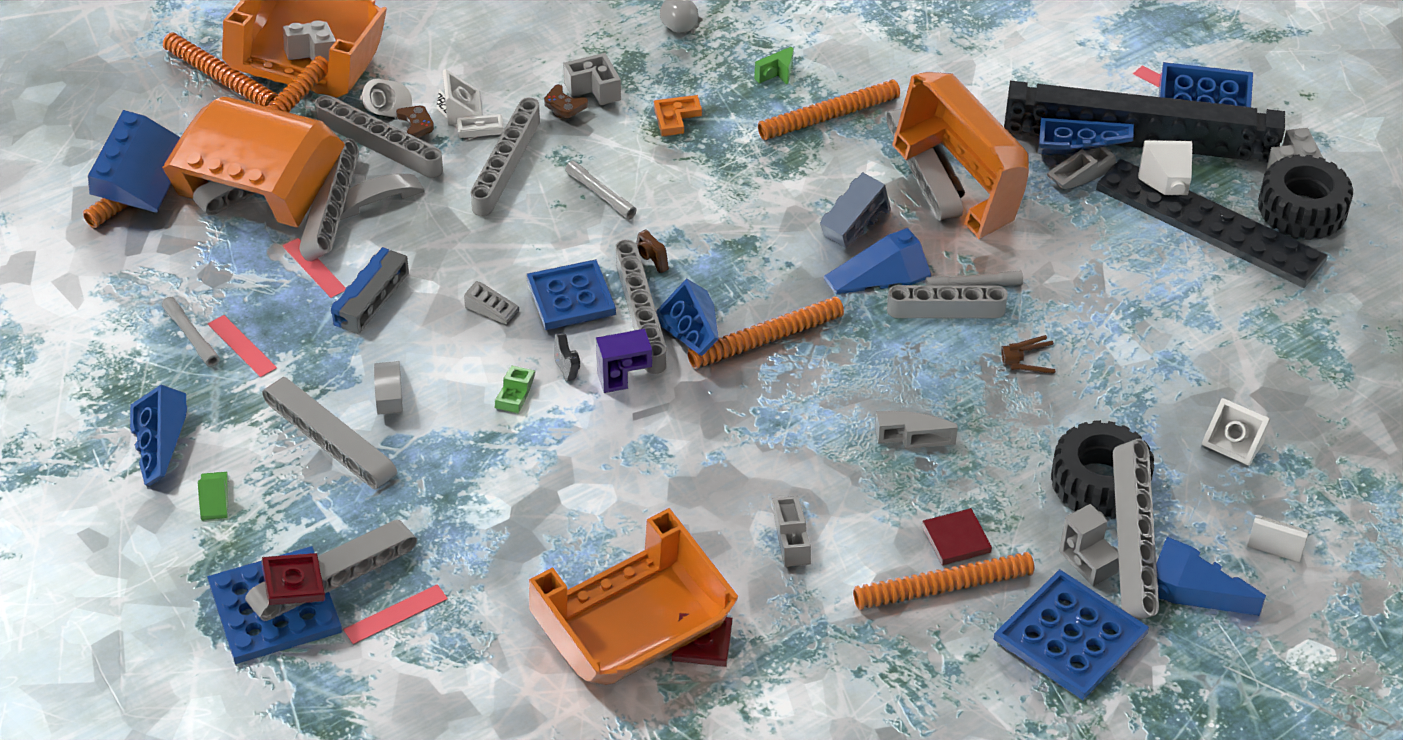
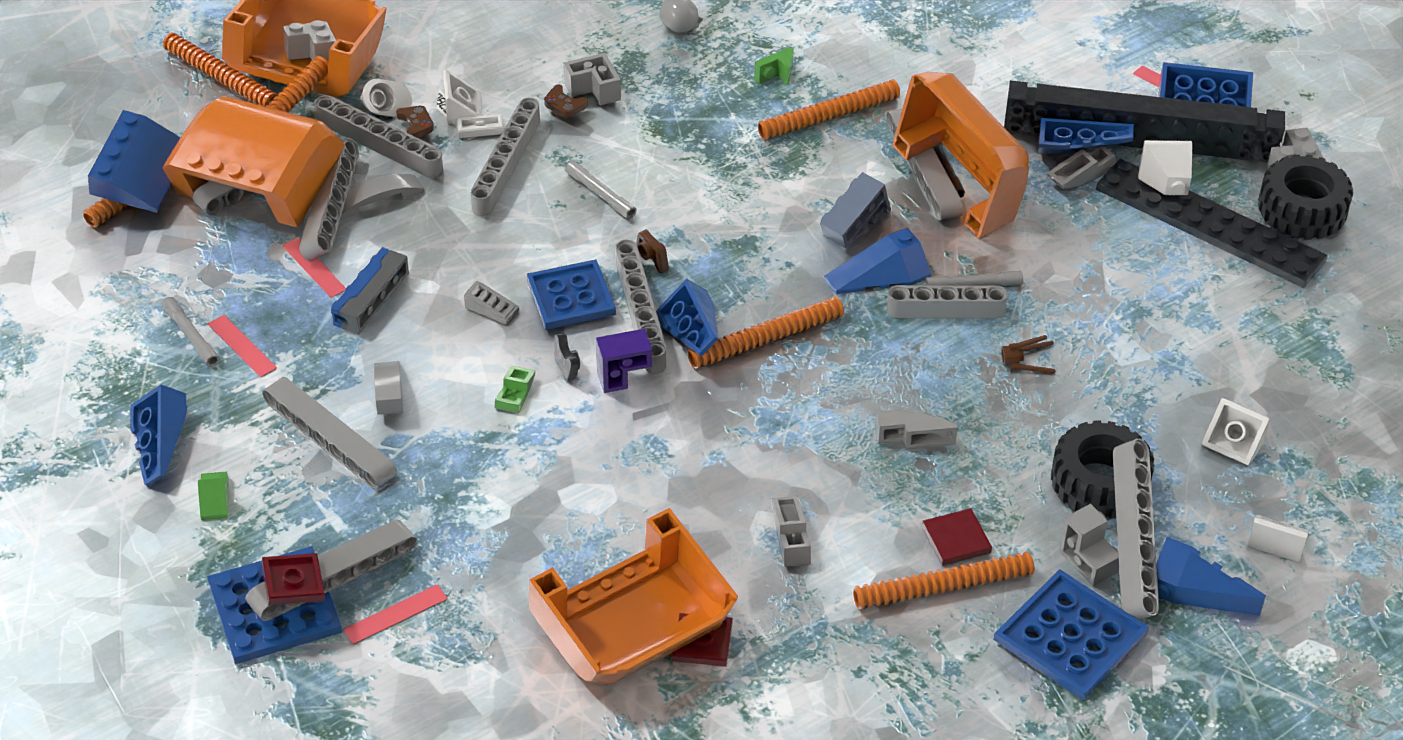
(672, 111): orange plate -> none

